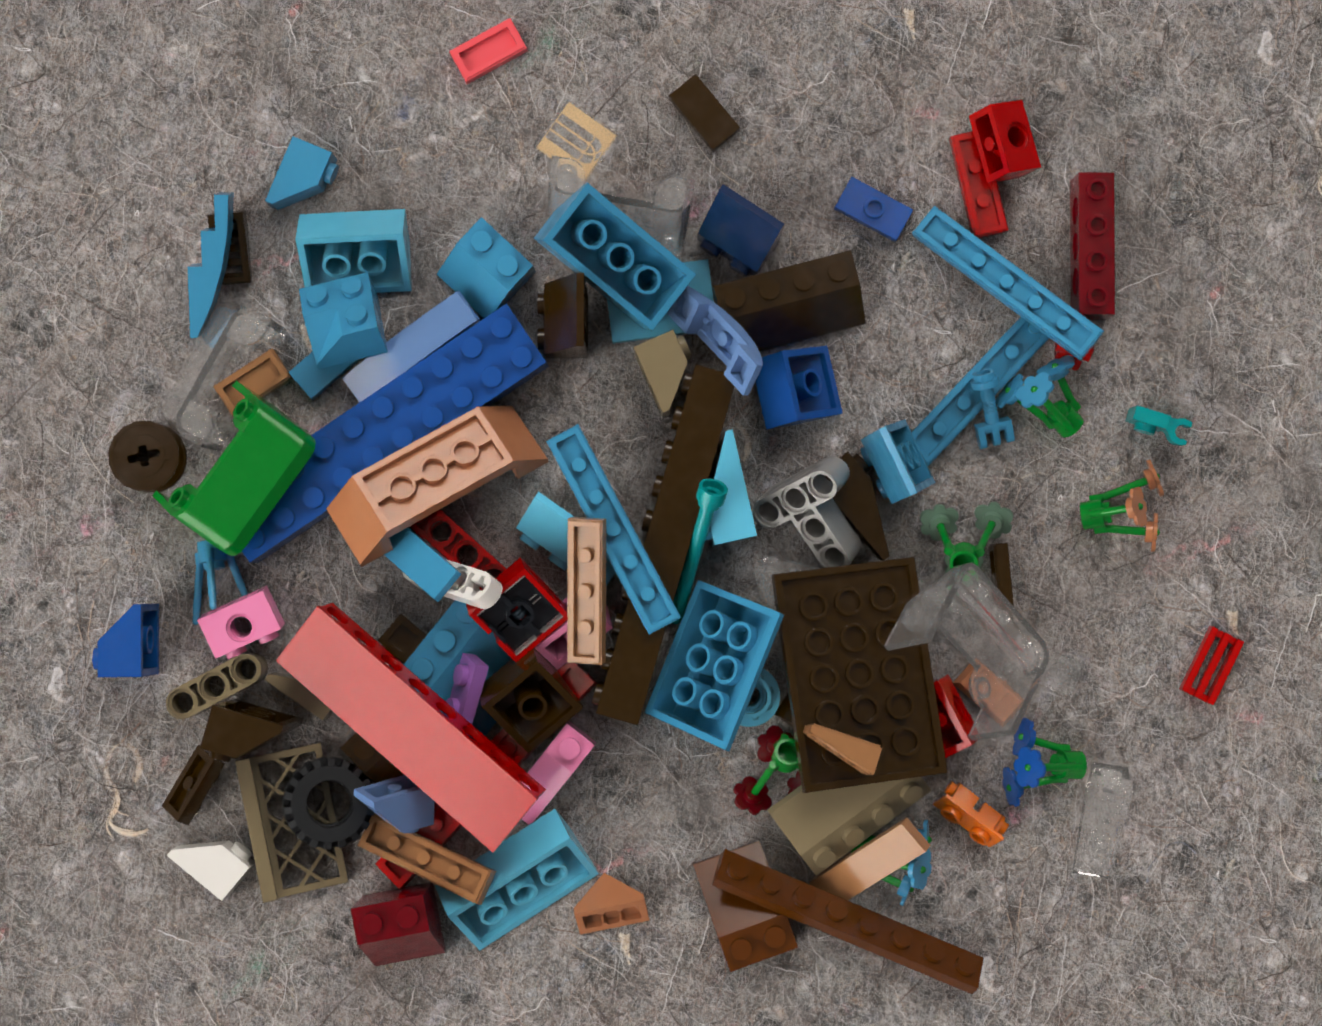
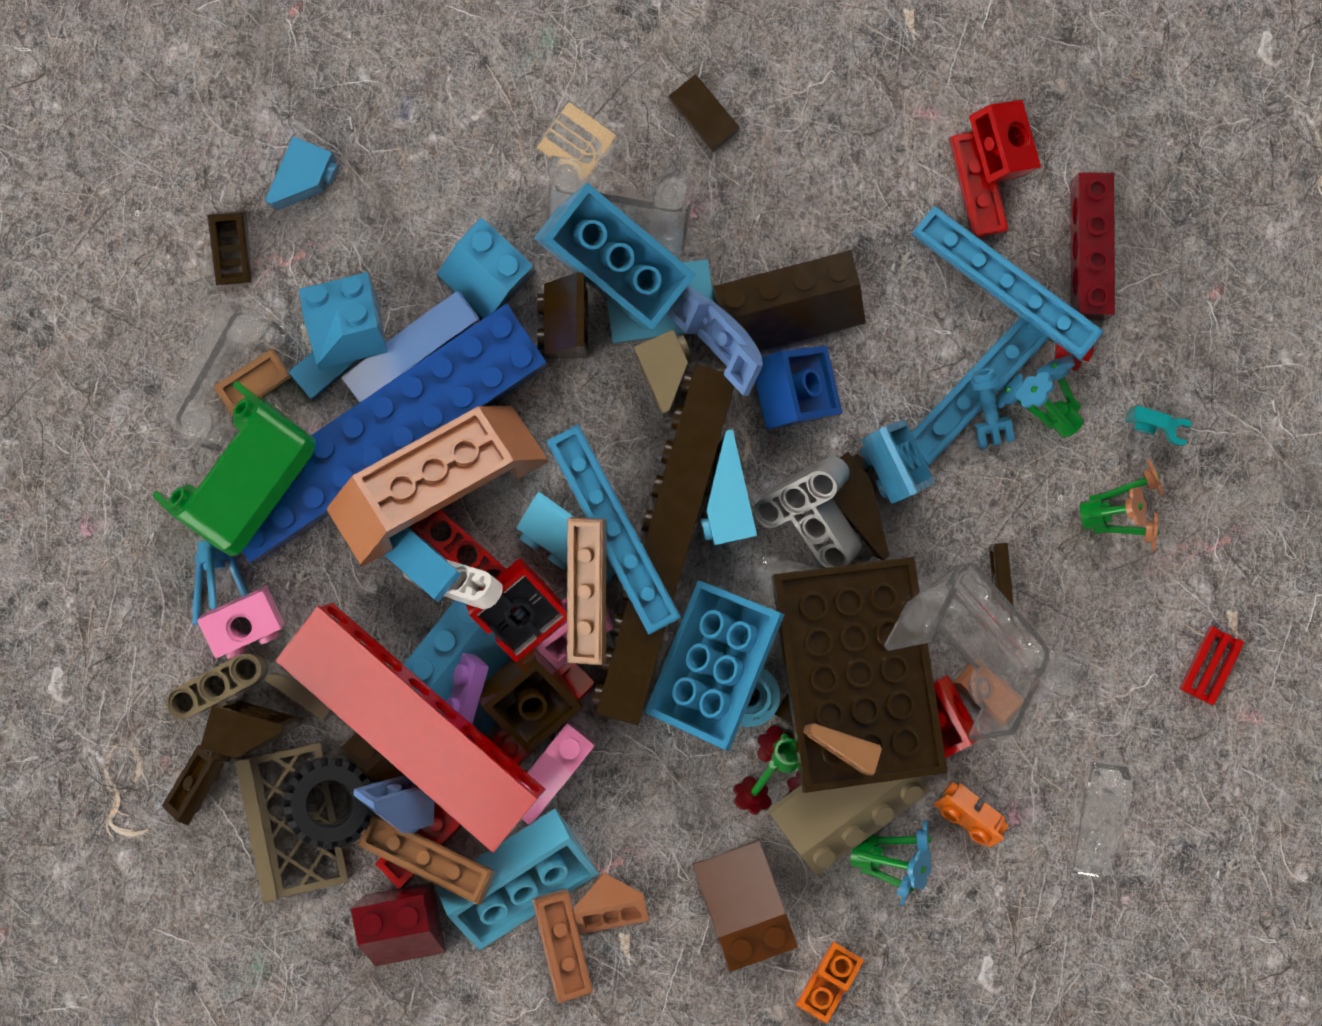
(130, 644): blue slope -> none
(134, 442): dark brown piece -> none
(207, 277): dark azure slope -> none
(215, 865): white slope -> none
(356, 243): medium azure slope -> none
(402, 638): dark brown plate -> none
(488, 51): coral tile -> none
(562, 945): none -> nougat tile
(710, 496): teal piece -> none
(739, 232): dark blue slope -> none
(829, 982): none -> orange slope
(848, 921): reddish brown plate -> none
(872, 861): tile -> none
(873, 209): blue plate -> none
(942, 521): sand green plant -> none
(1030, 767): plant -> none

